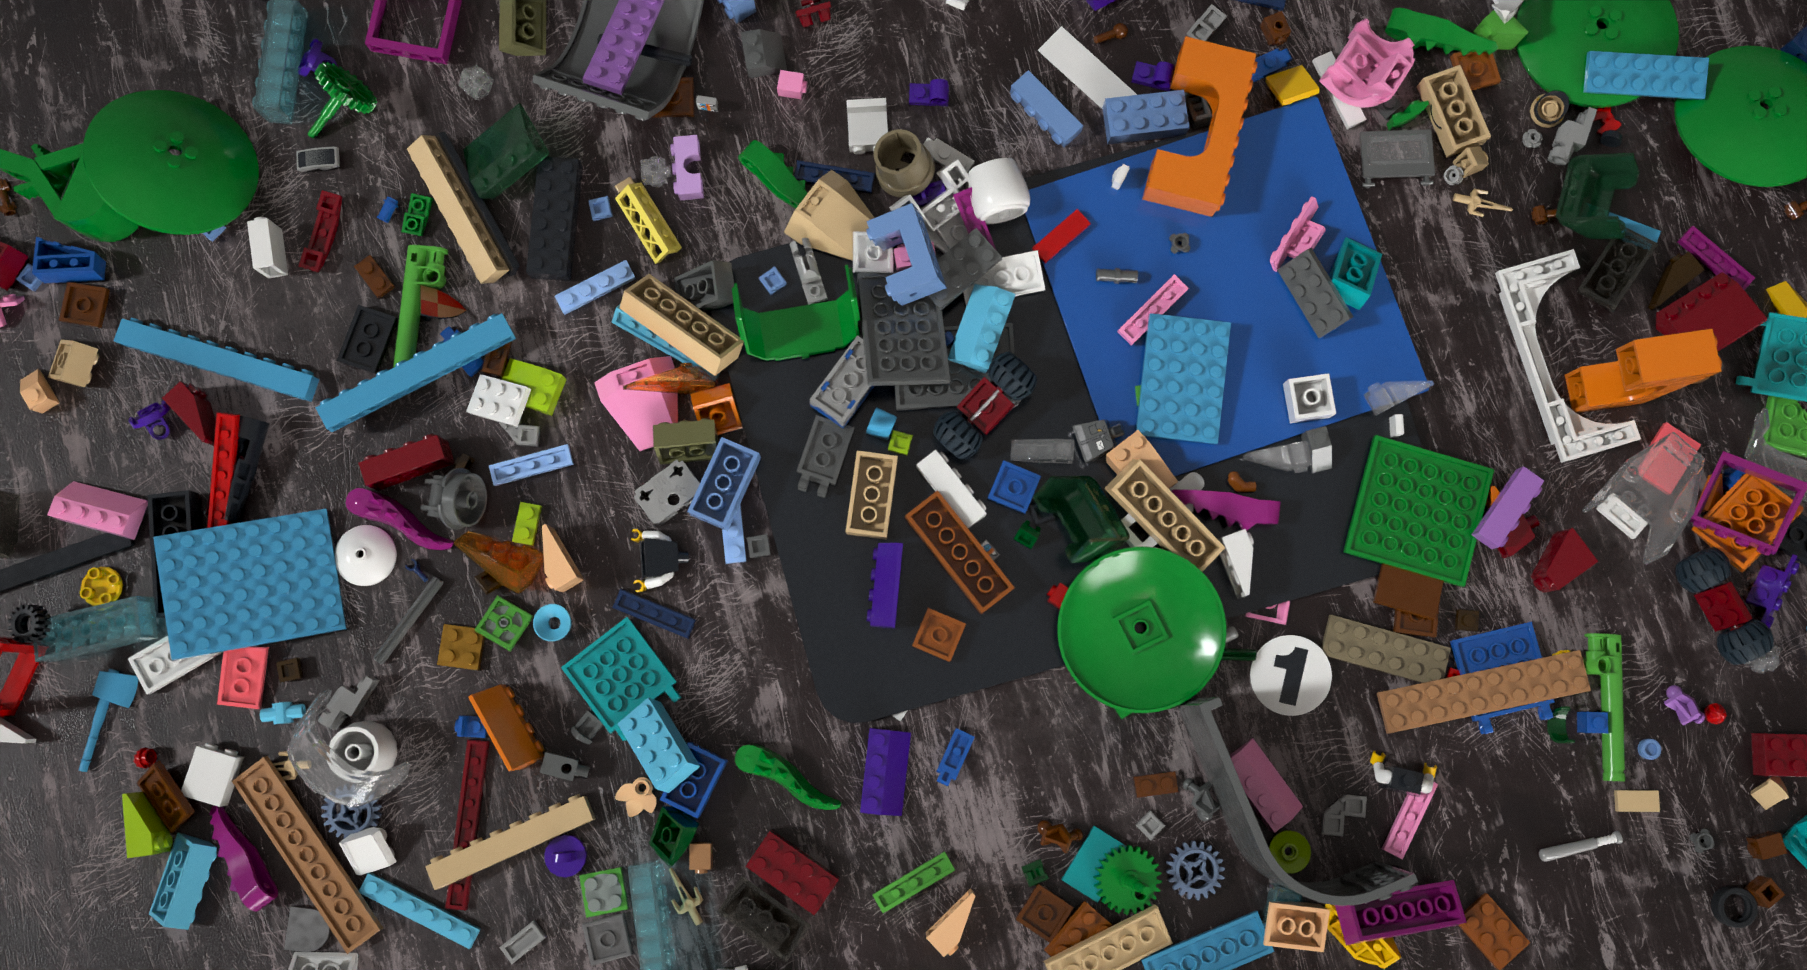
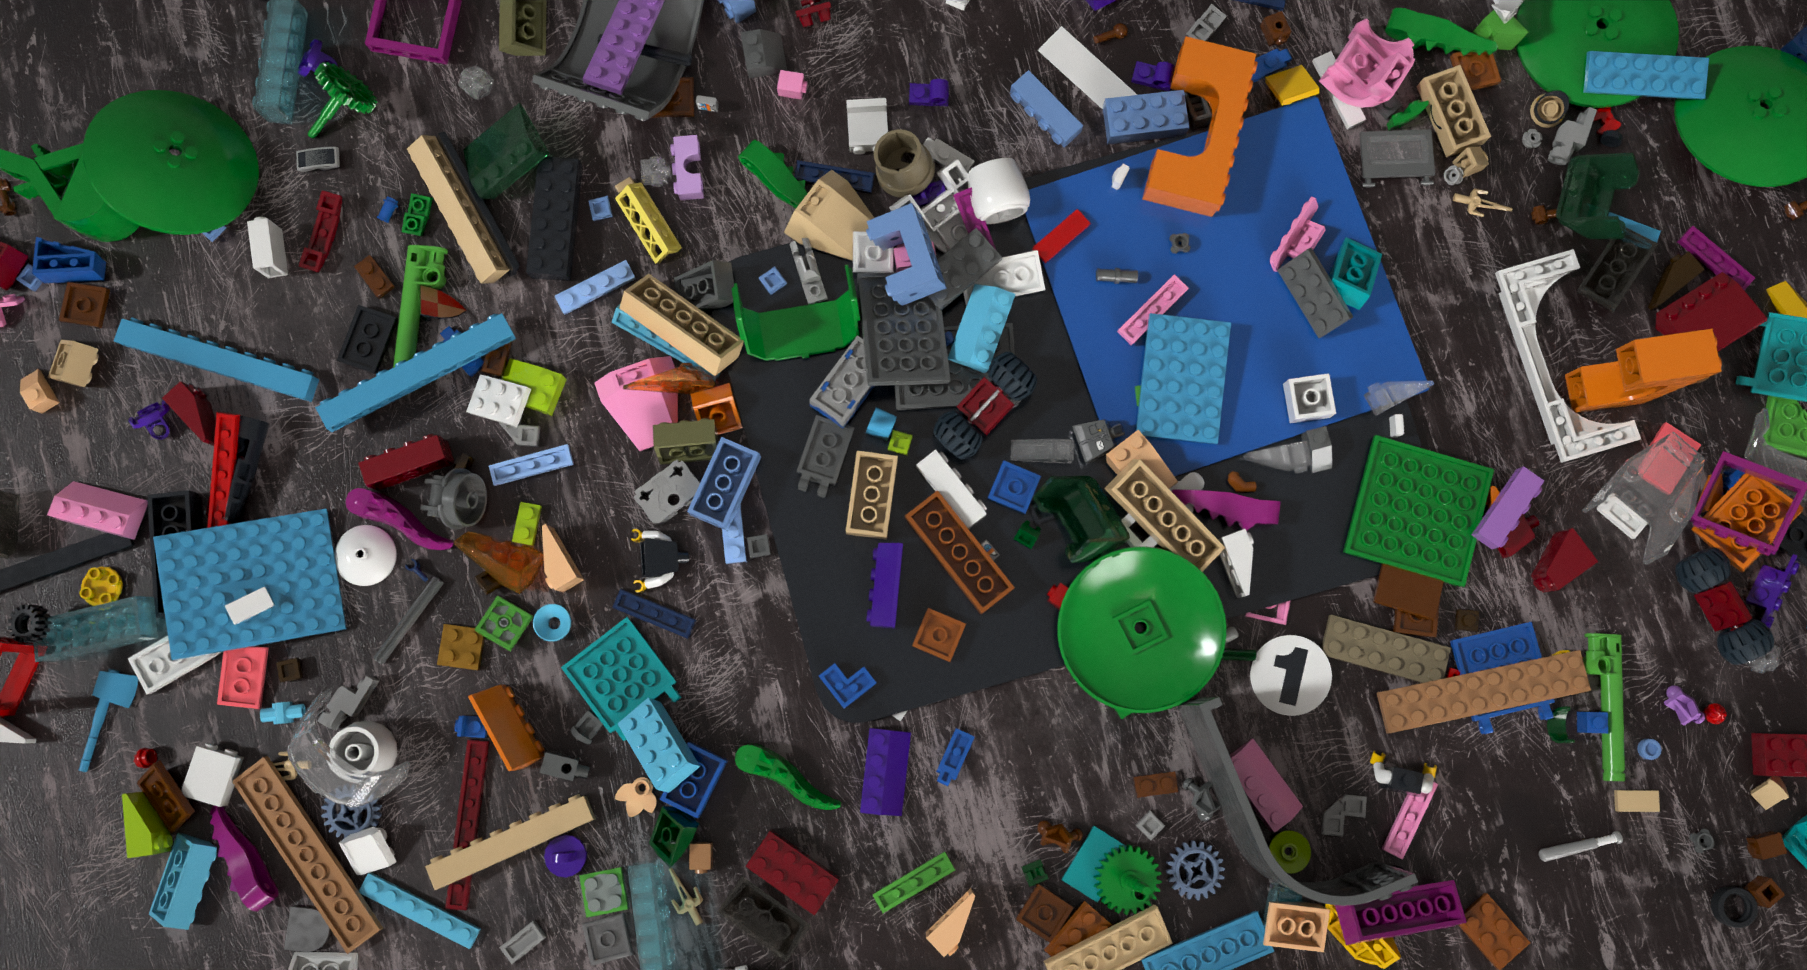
(249, 605): none -> white tile
(846, 689): none -> blue plate

